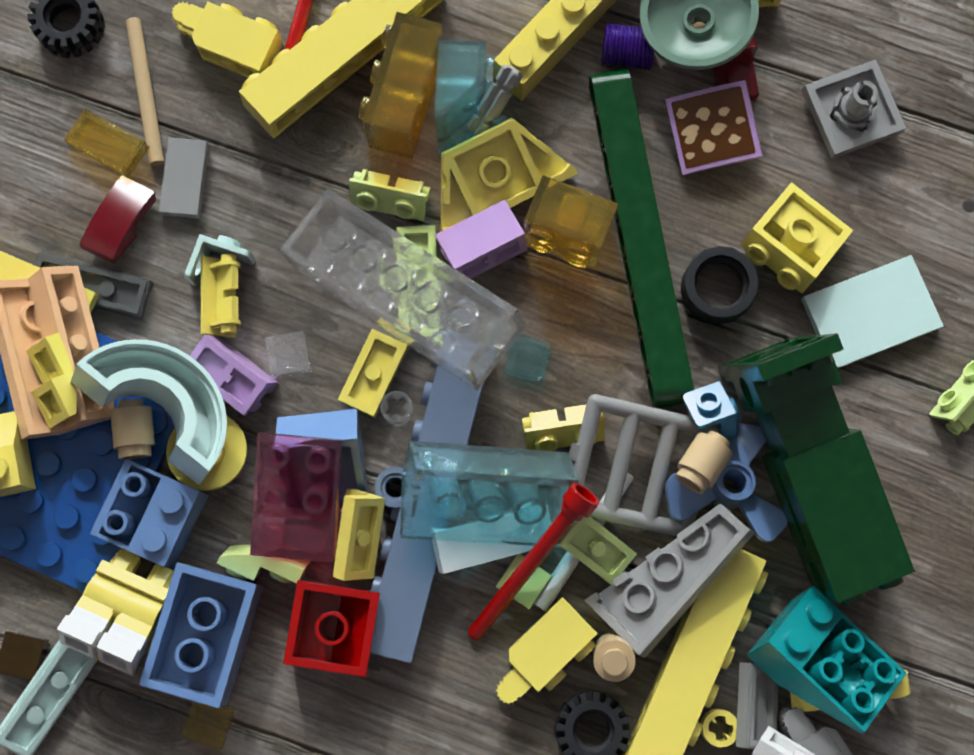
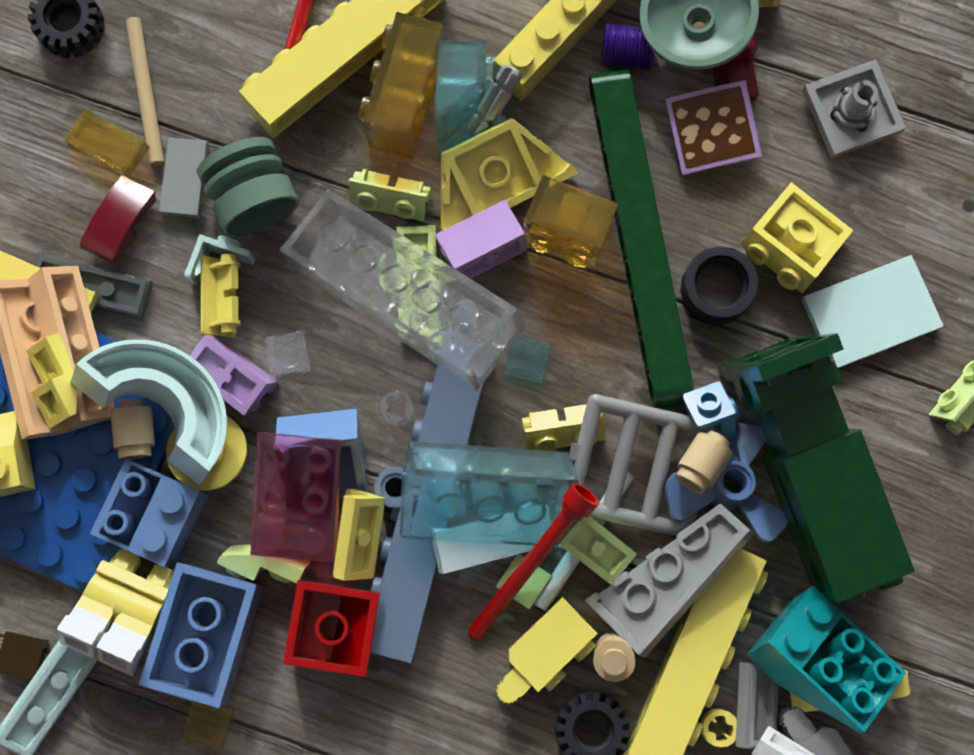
(229, 37): light yellow hinge -> none
(247, 186): none -> sand green wheel
(373, 373): light yellow plate -> none

